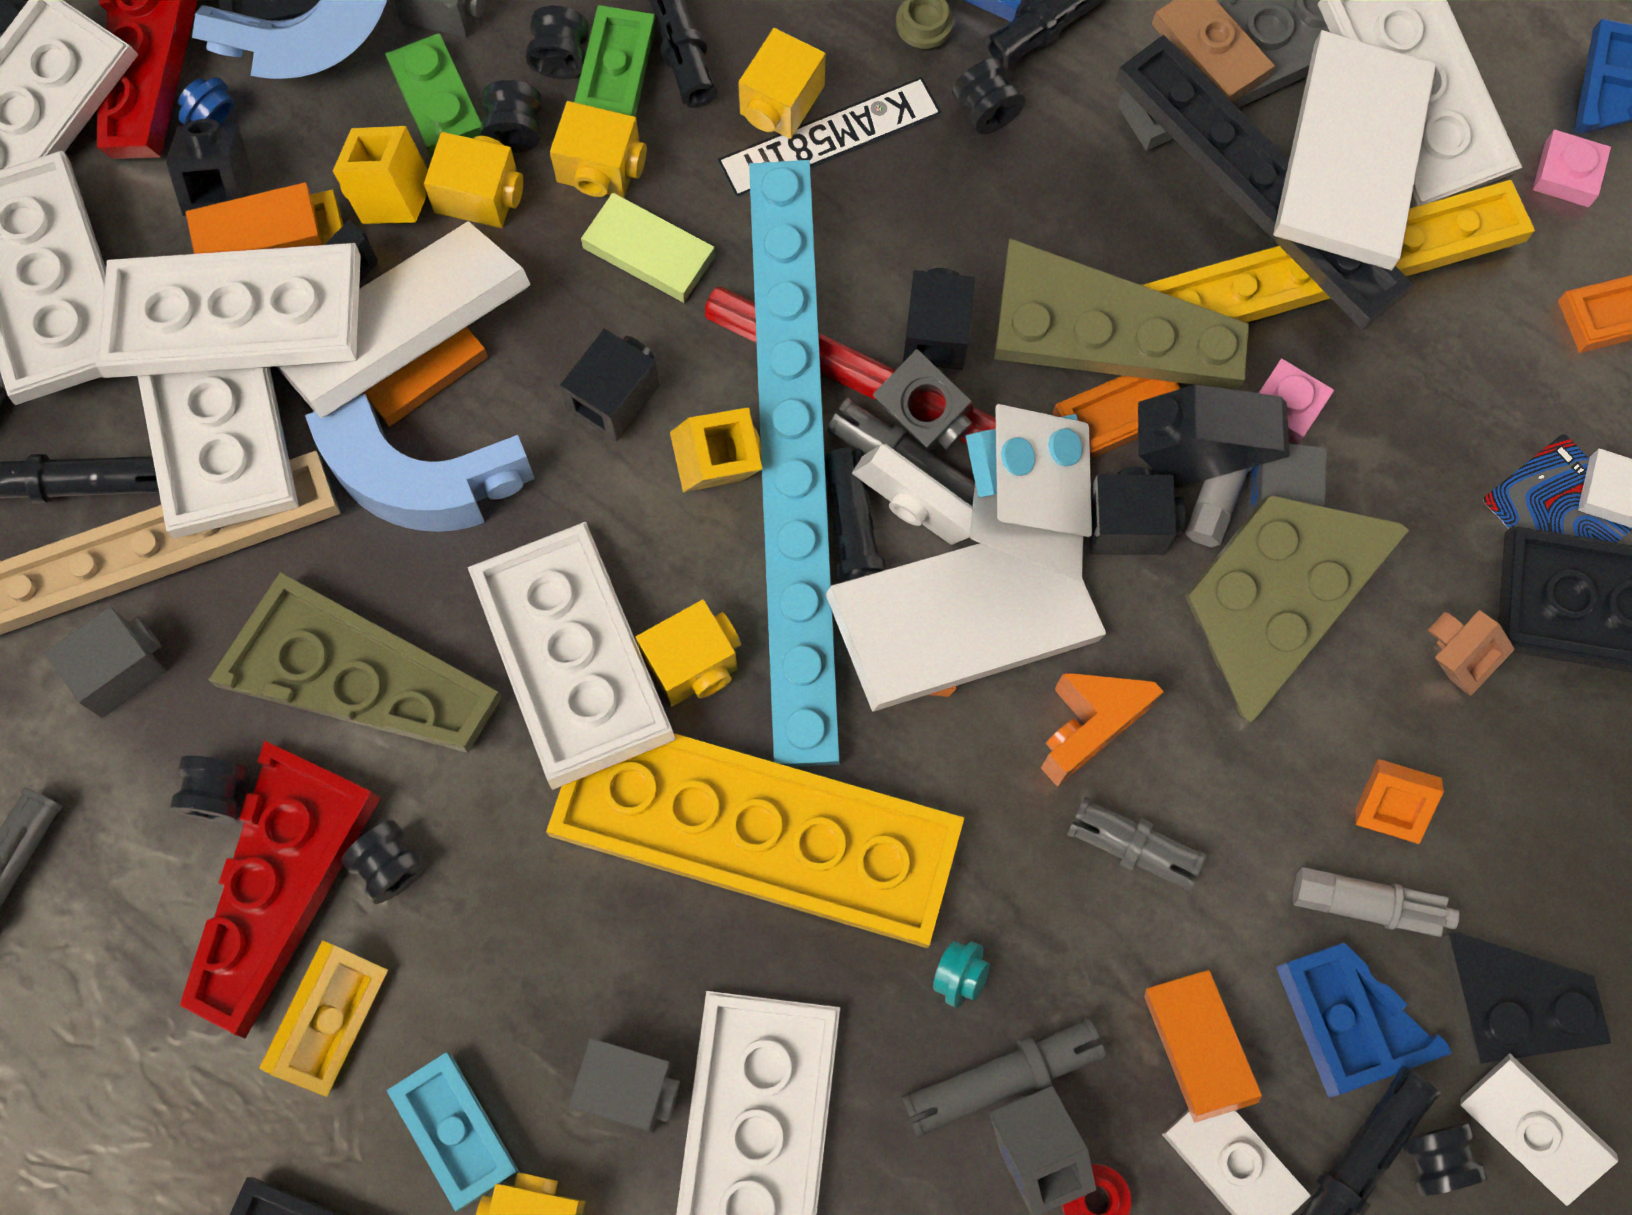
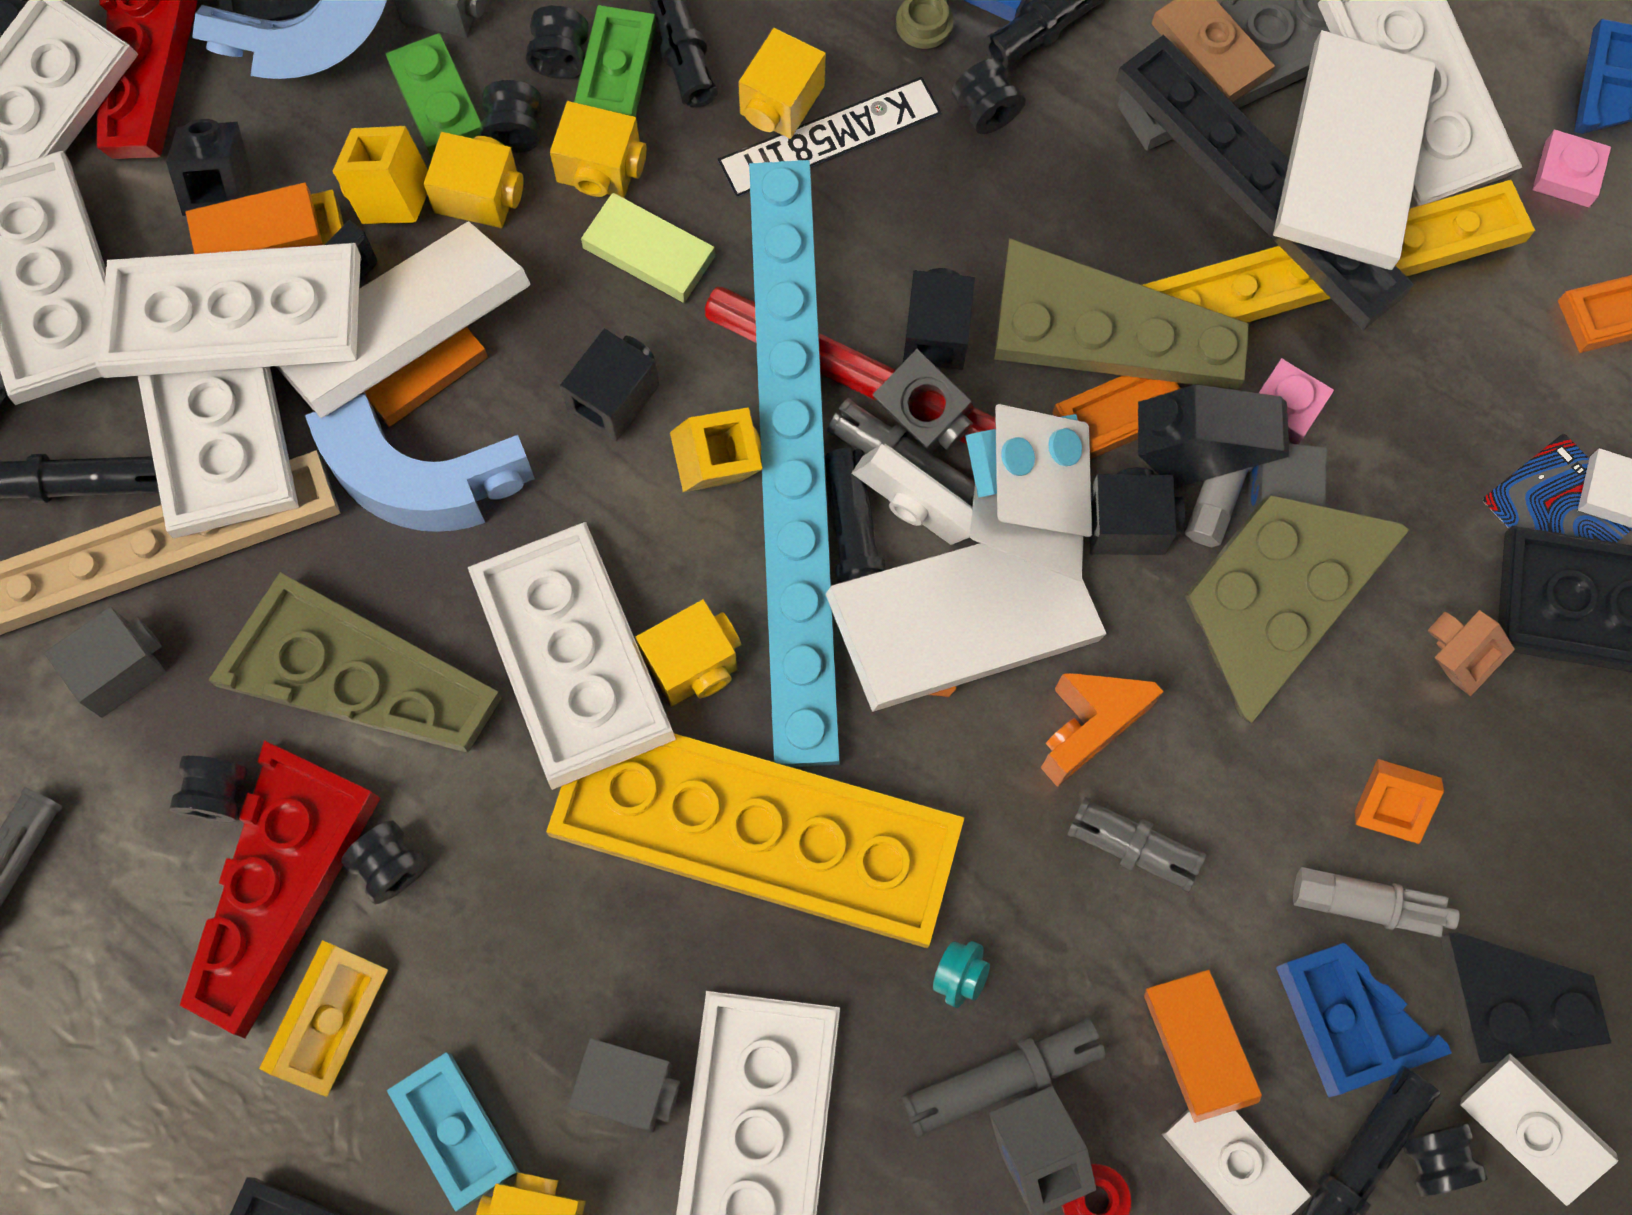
(205, 101): blue plate -> none

